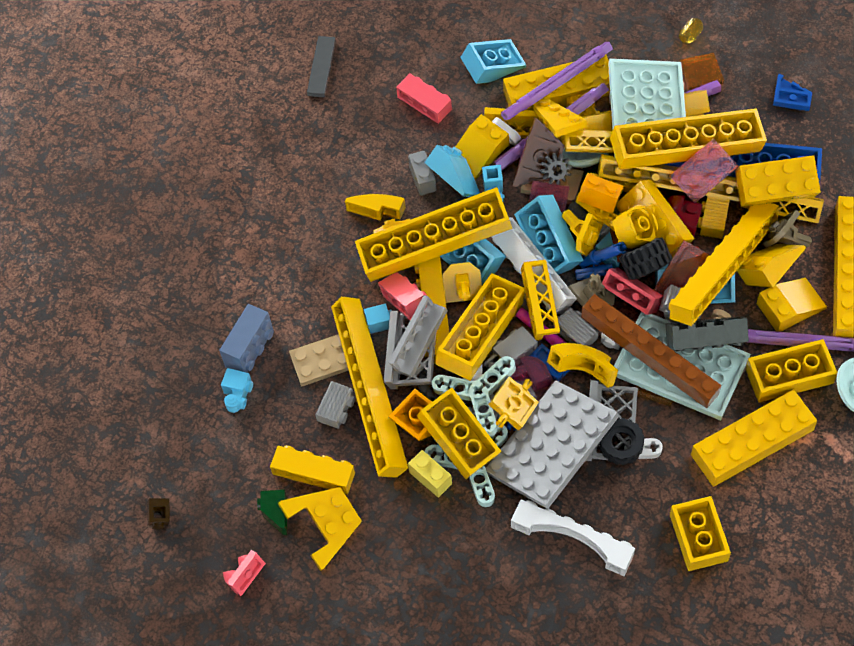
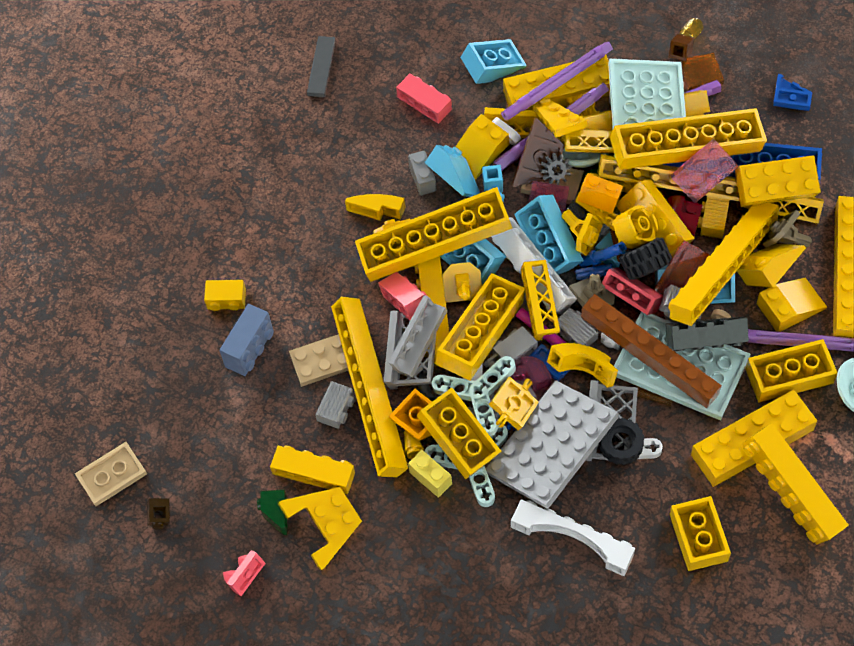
(110, 474): none -> tan plate
(225, 294): none -> yellow brick
(237, 385): medium azure brick -> none
(377, 318): medium azure brick -> none
(411, 445): none -> yellow cone
(681, 47): none -> reddish brown brick
(794, 484): none -> yellow brick

